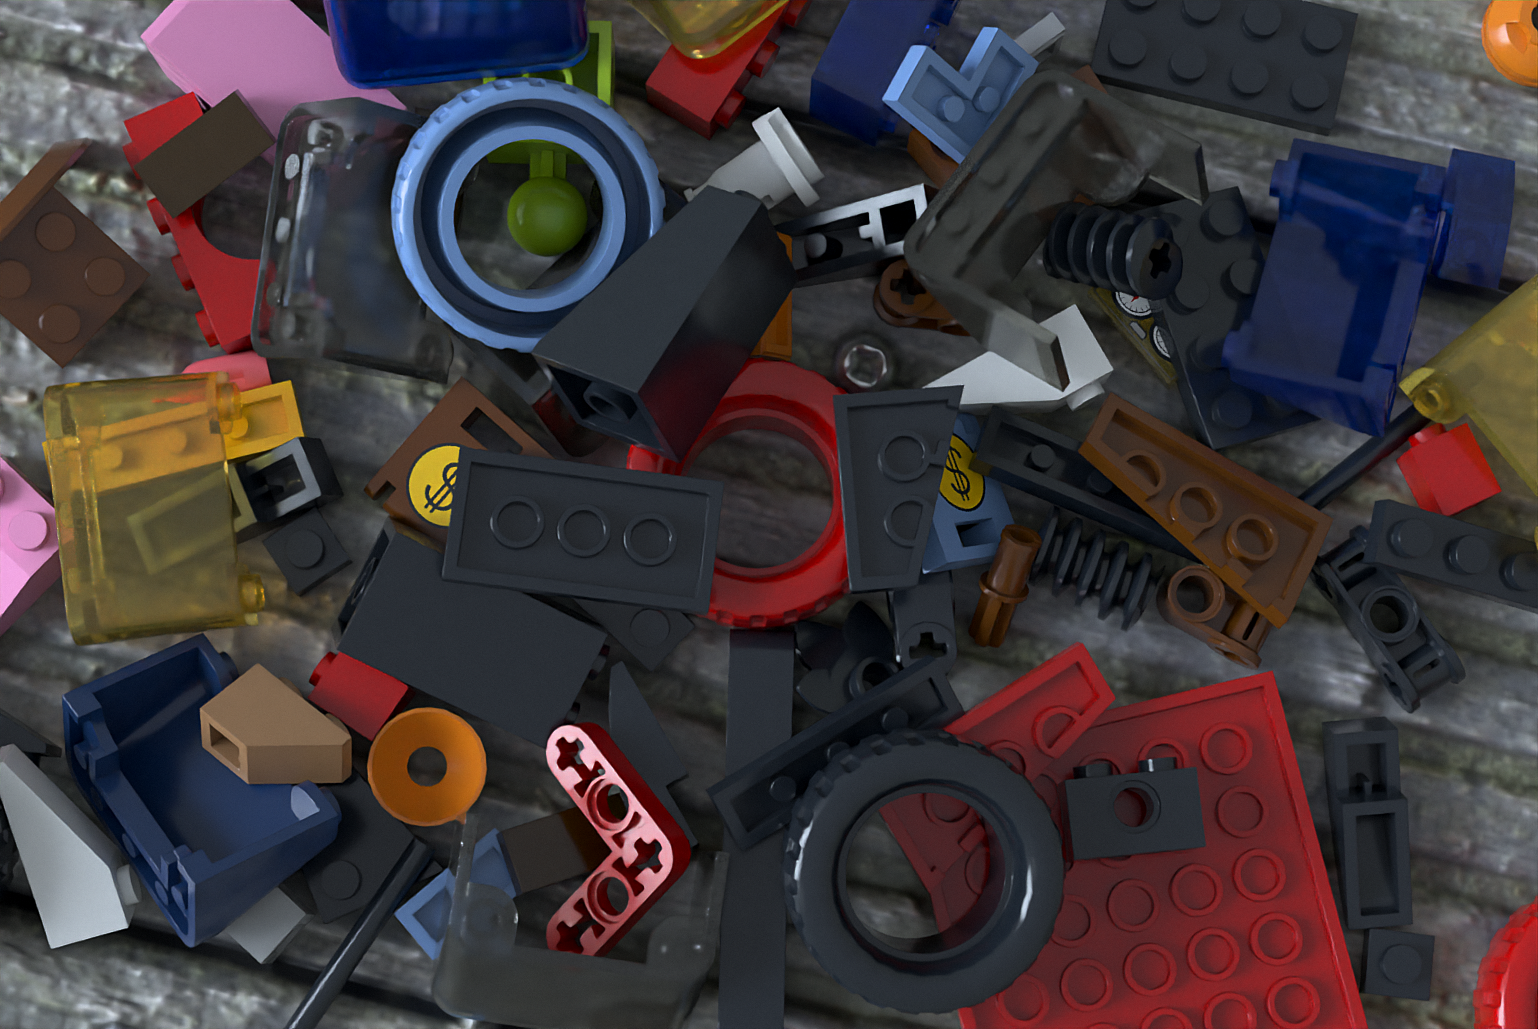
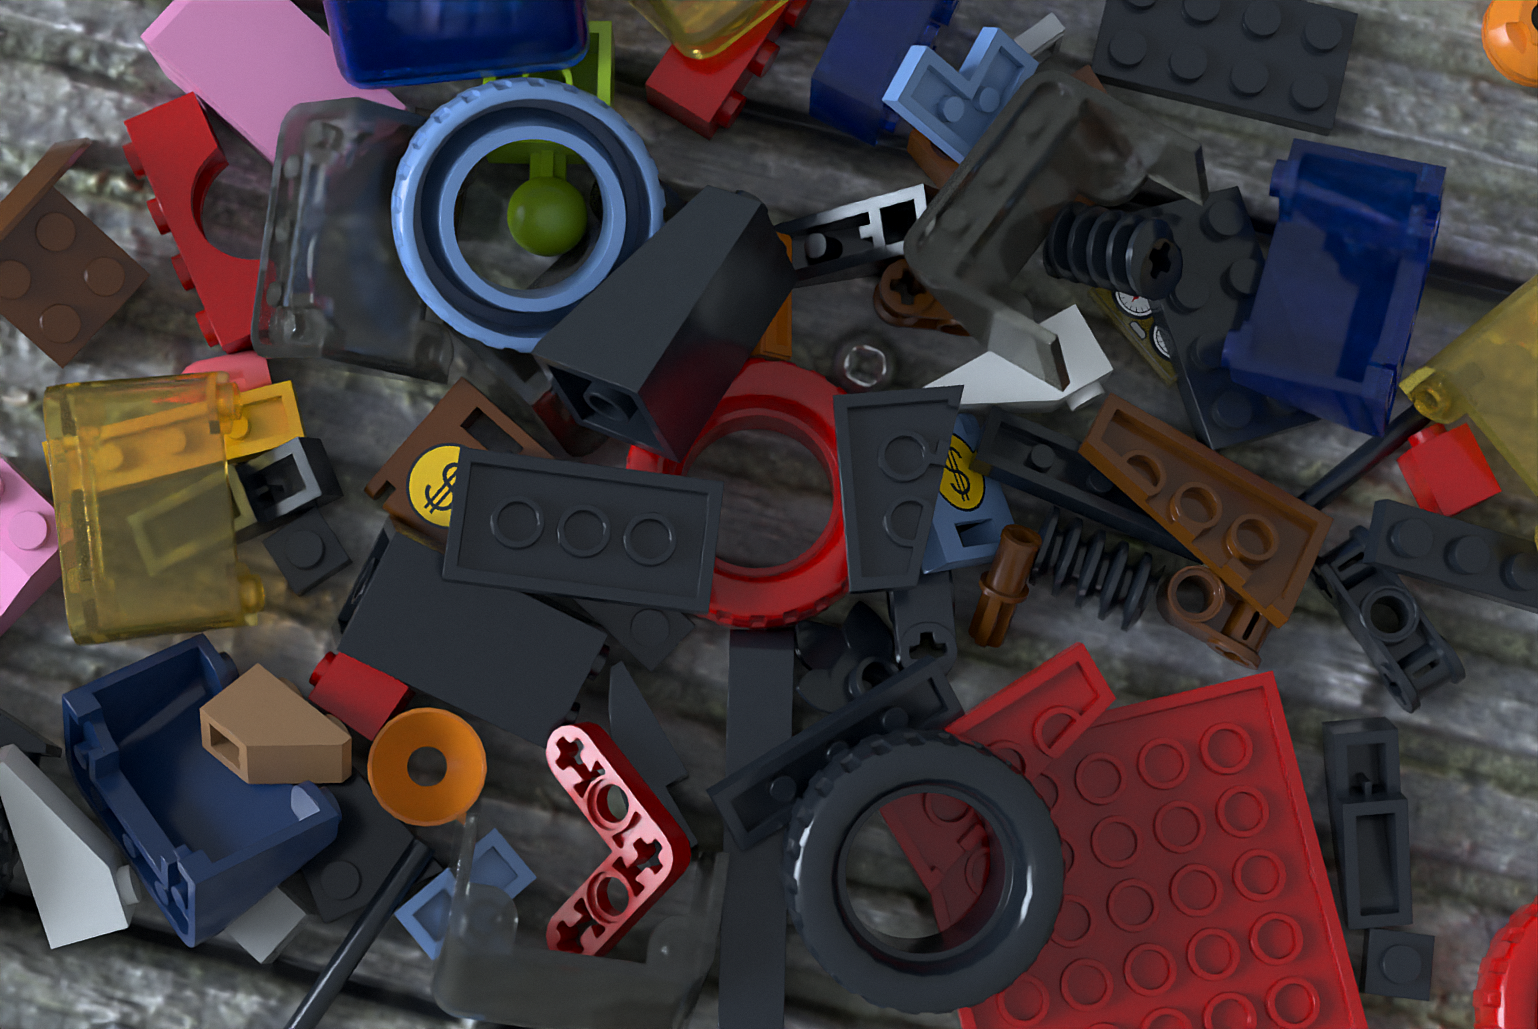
(205, 153): dark brown tile -> none
(555, 847): dark brown tile -> none
(770, 167): white piece -> none
(1171, 817): black brick -> none
(1476, 218): clear blue slope -> none

